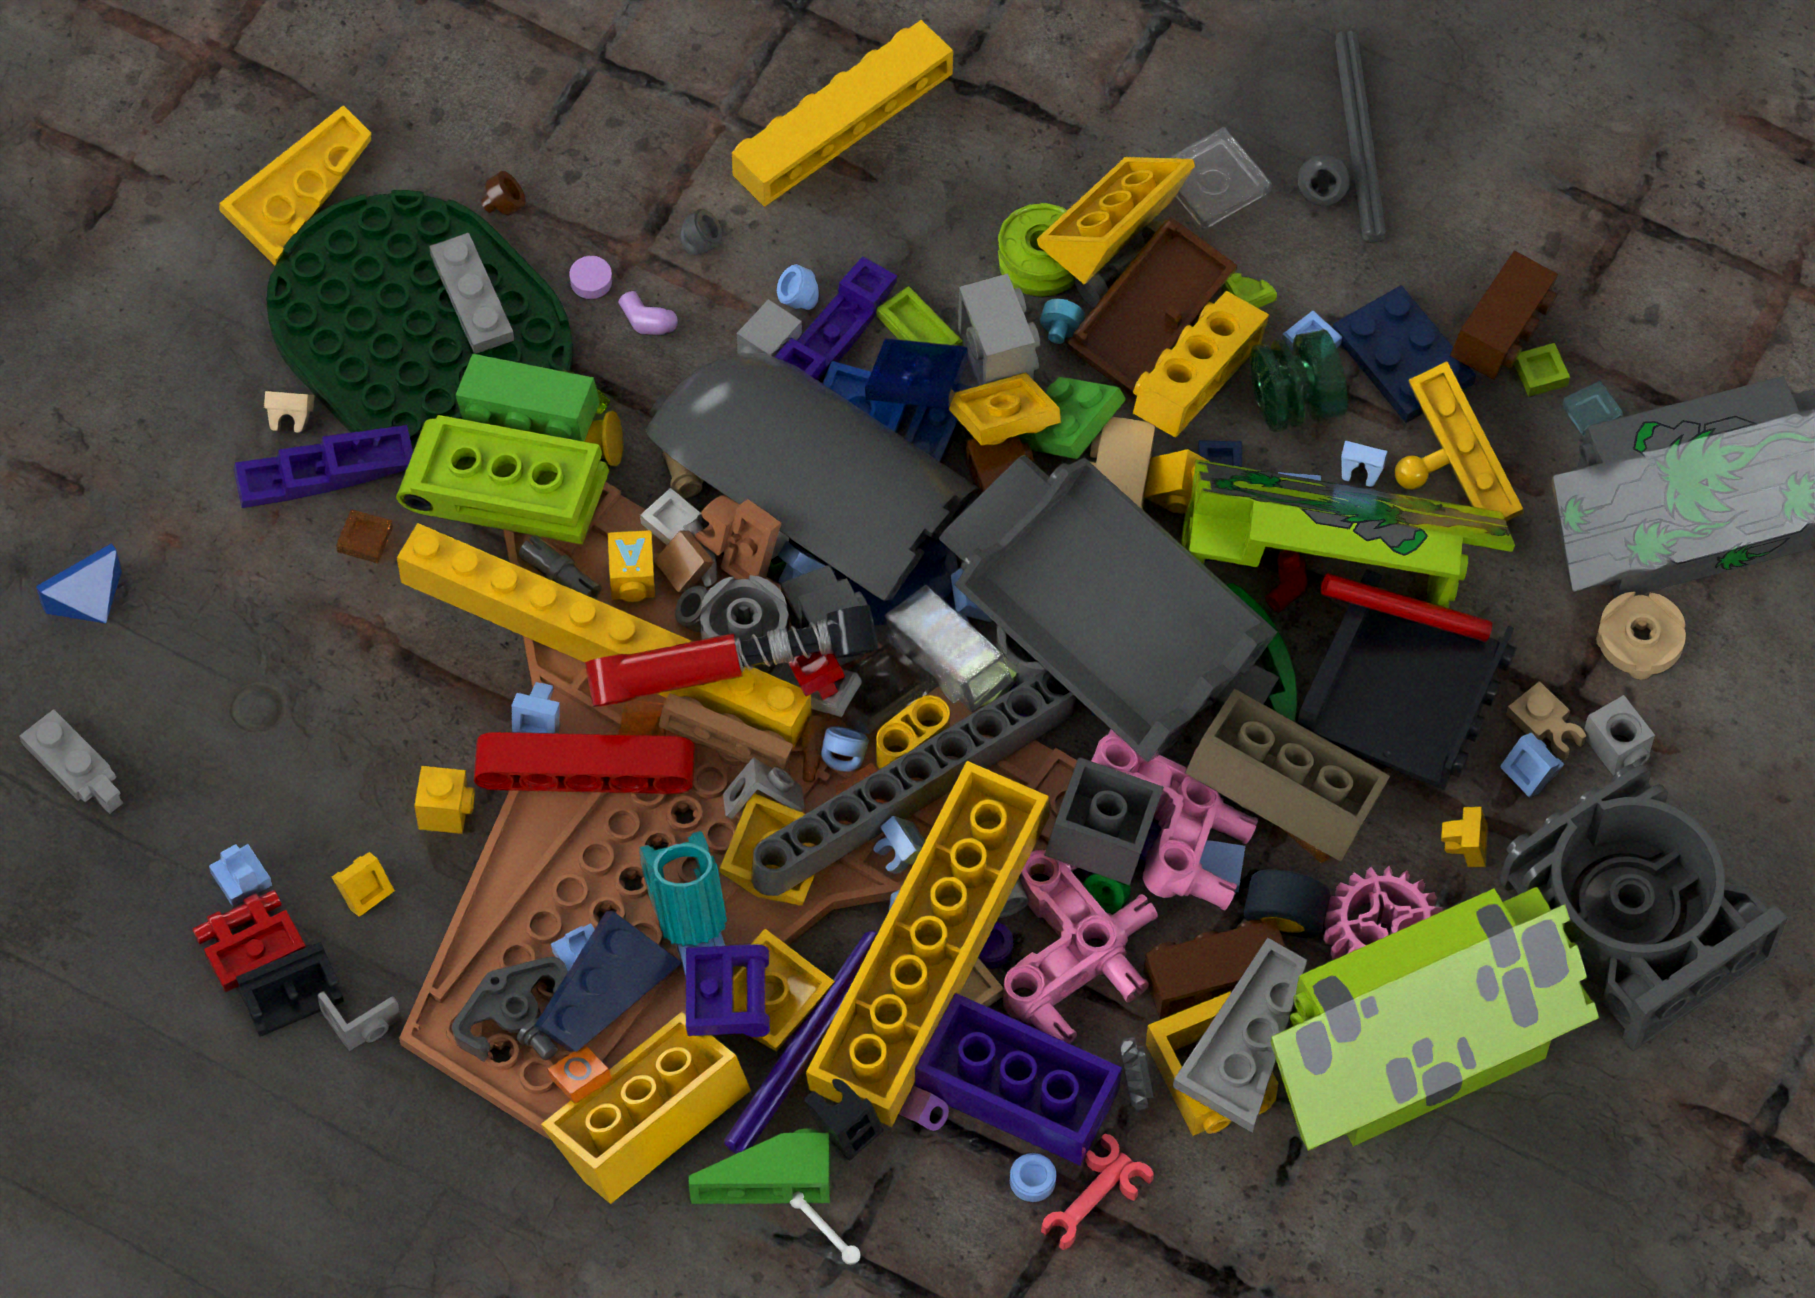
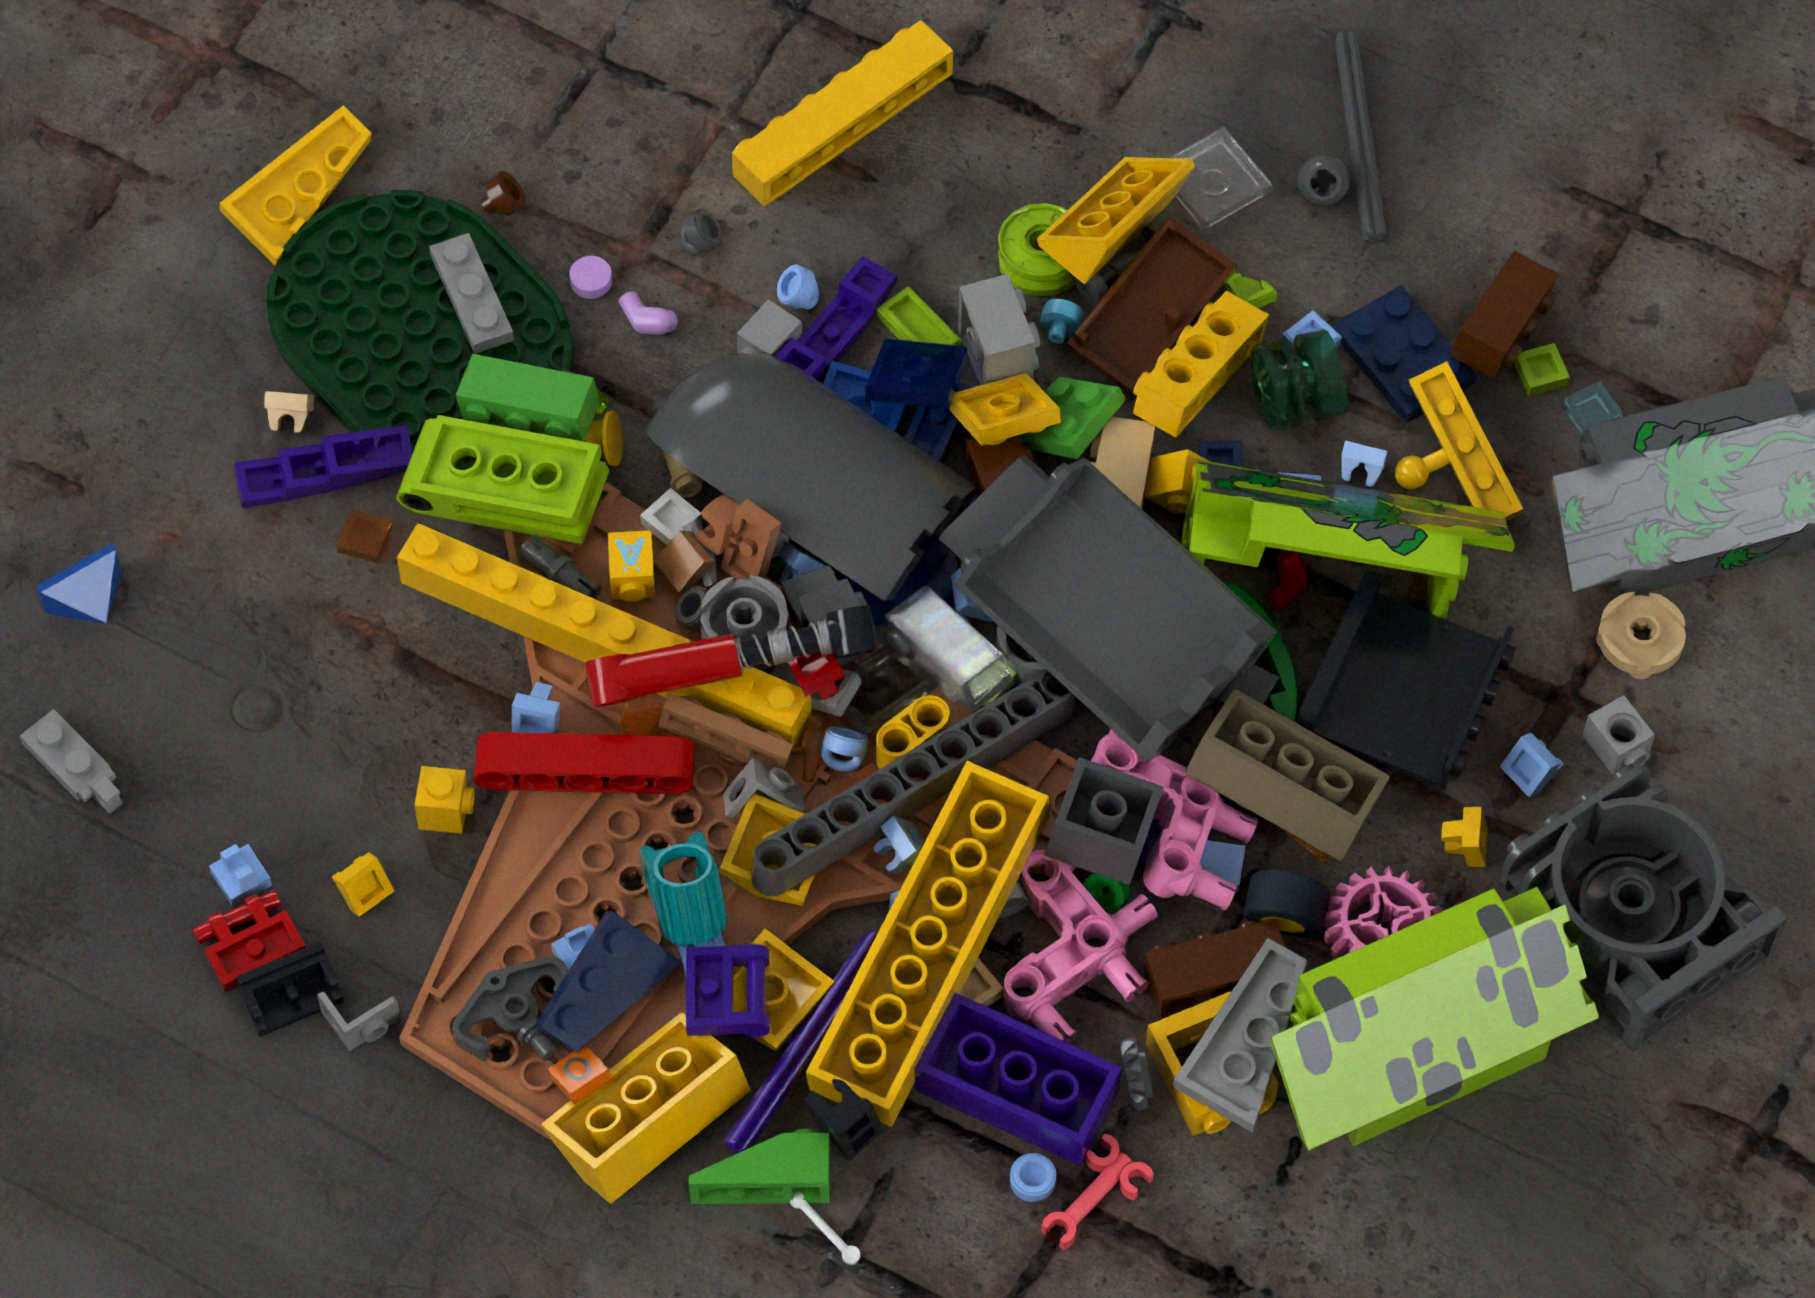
(919, 1106): medium lavender piece -> none
(997, 947): dark purple tile -> none
(1406, 607): red piece -> none
(1545, 716): tan plate -> none

